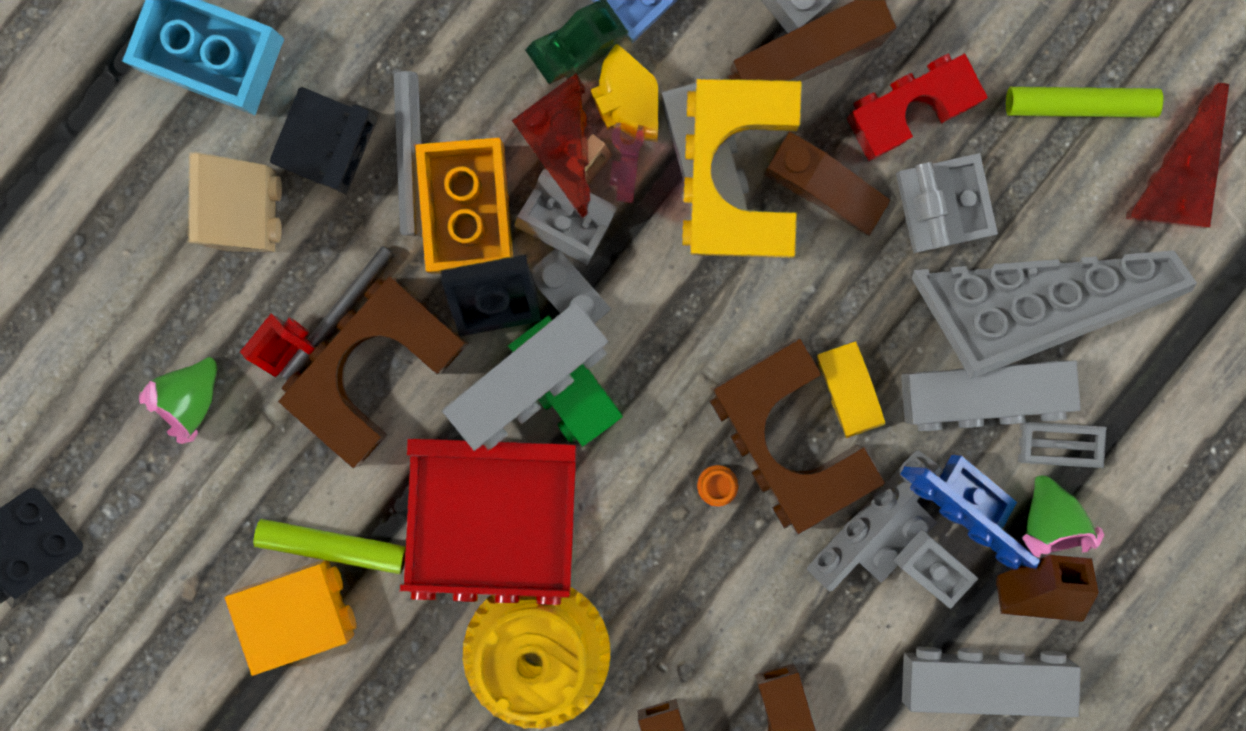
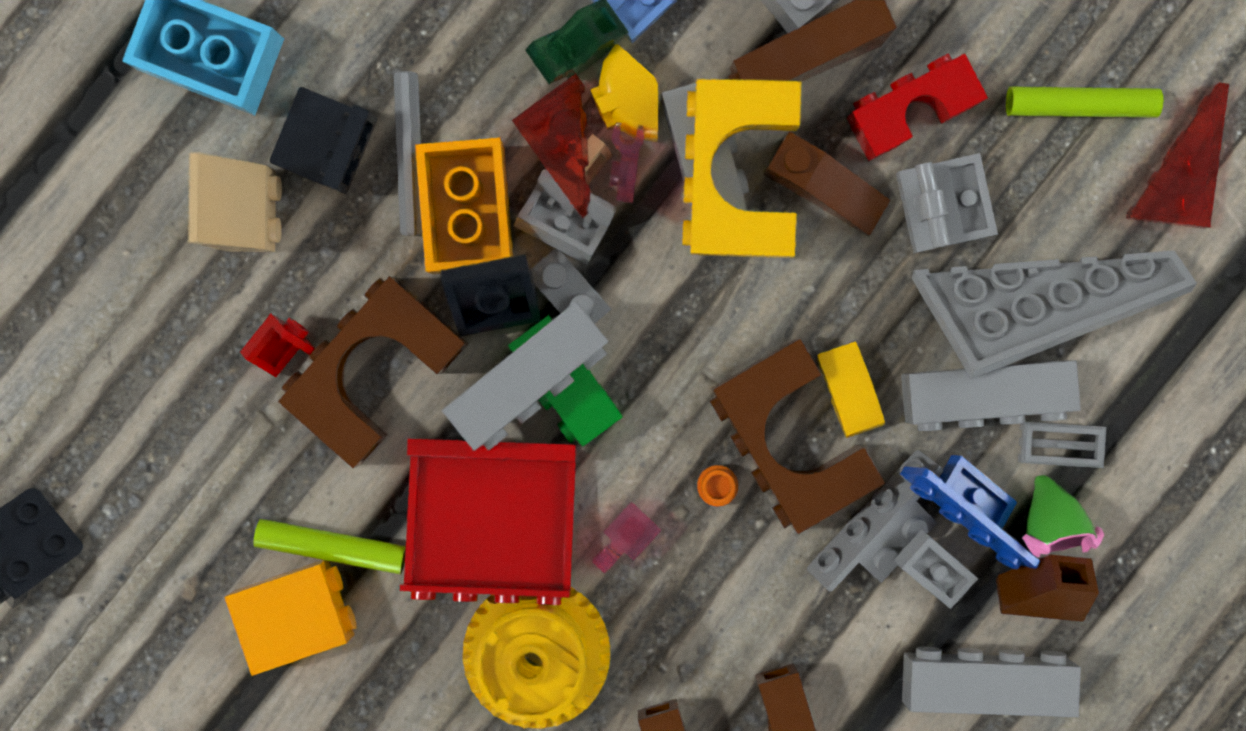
(182, 398): bright green hat -> none
(341, 308): flat silver bar -> none
(629, 533): none -> clear pink plate

